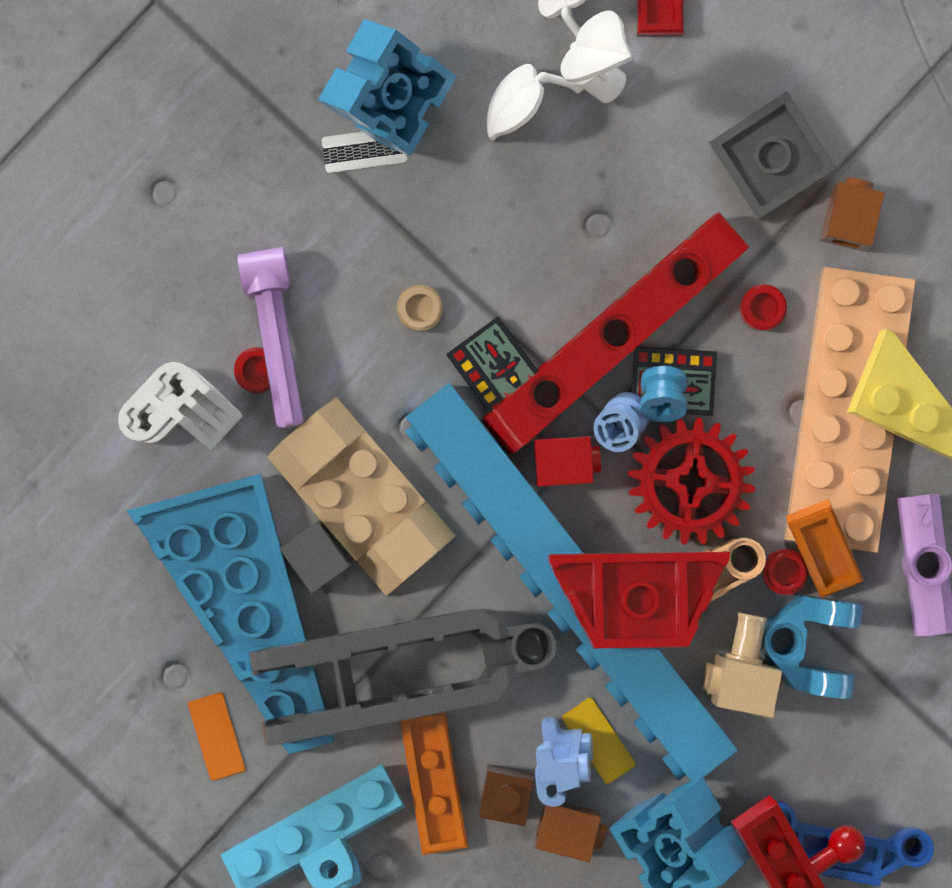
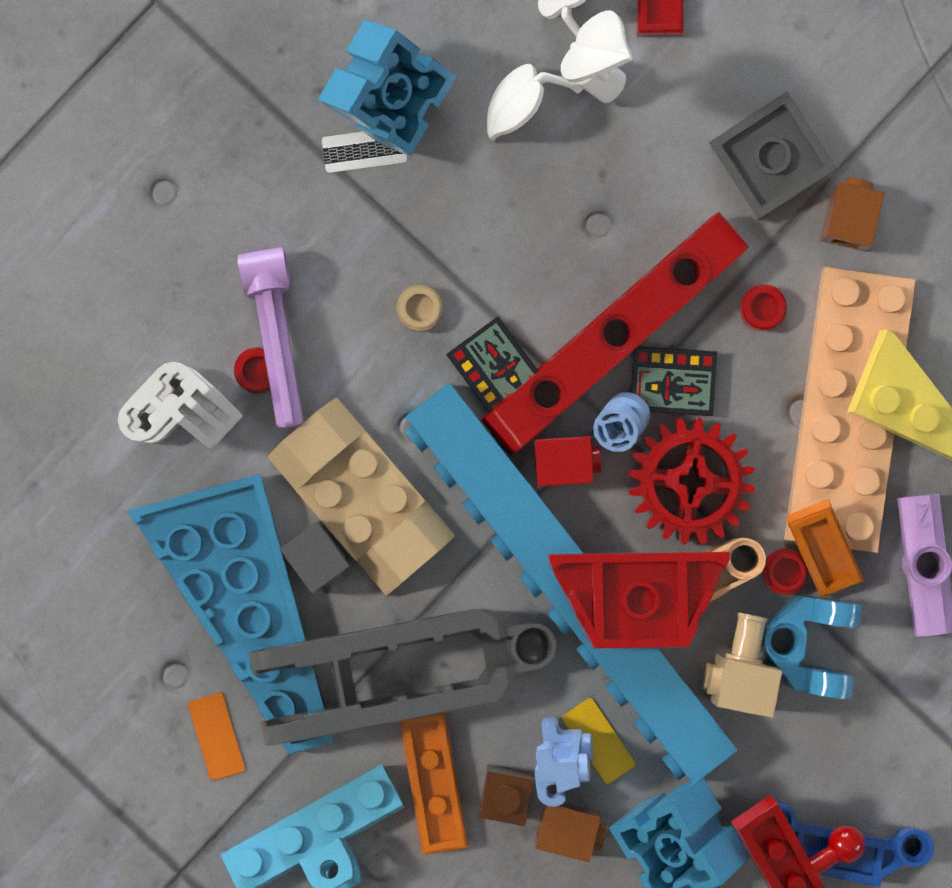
(663, 394): dark azure wheel -> none

